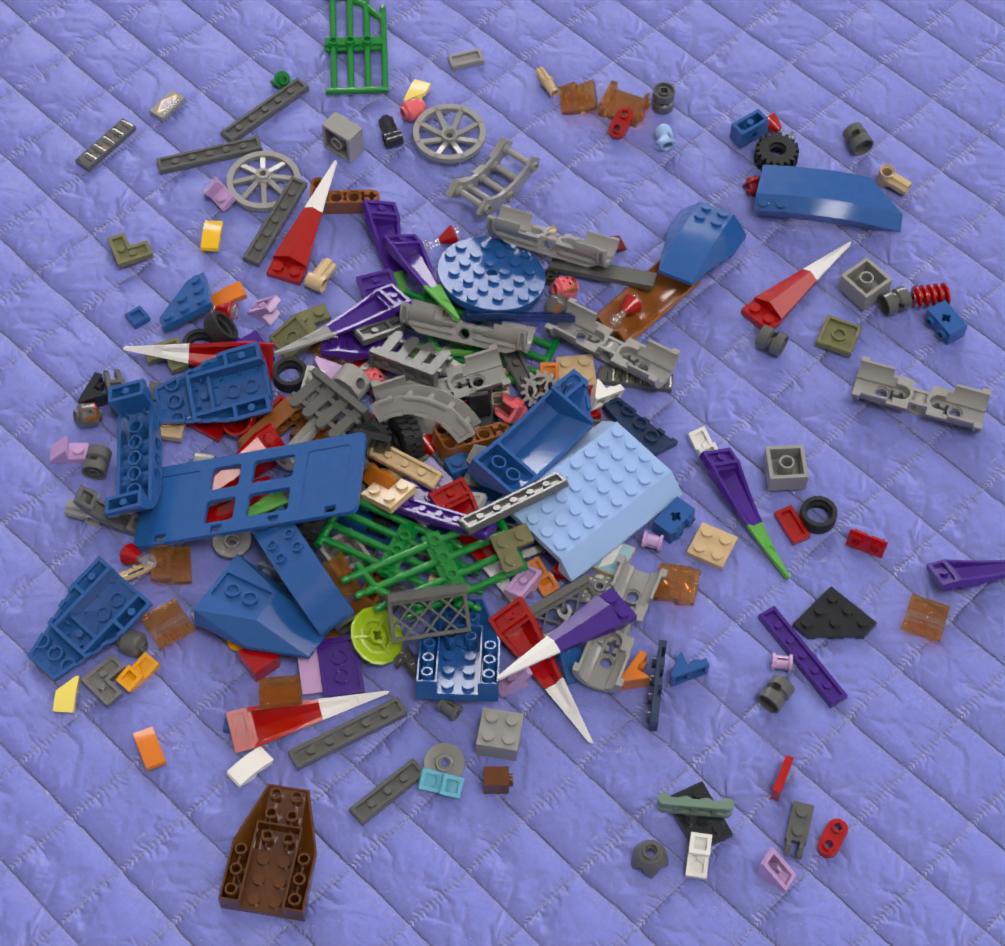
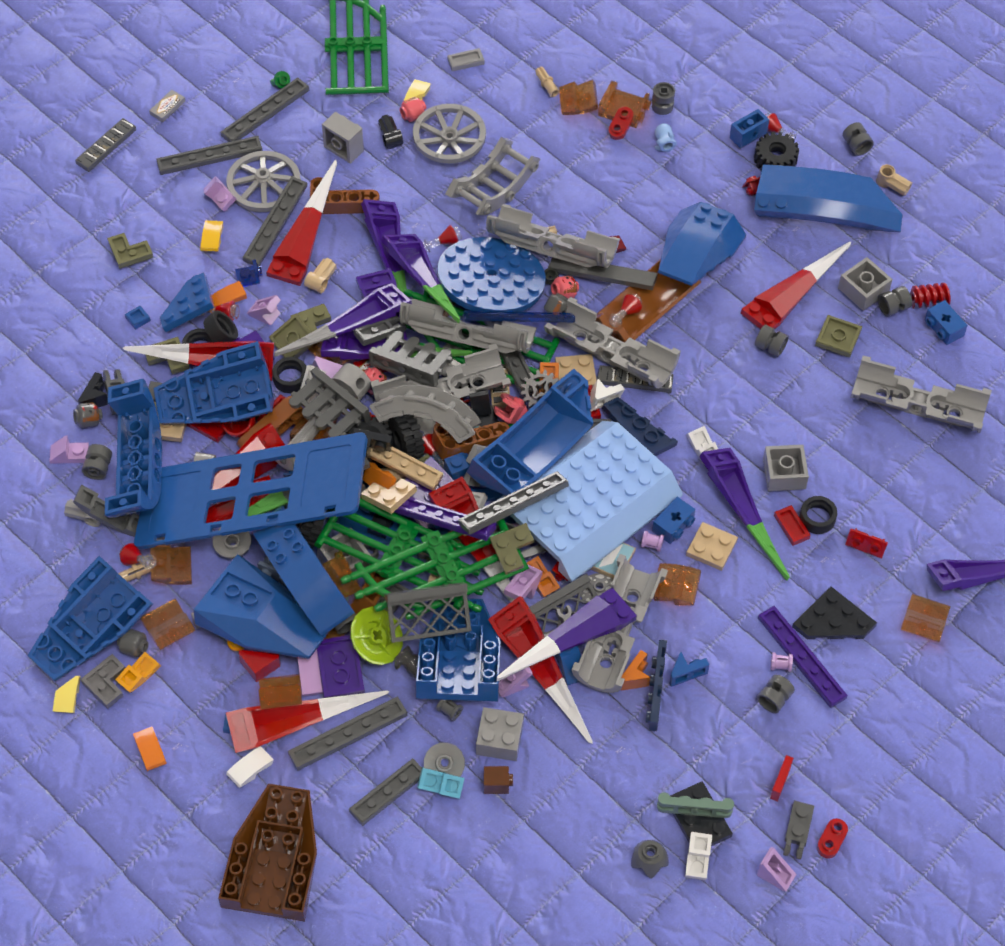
(249, 275): none -> clear blue bracket

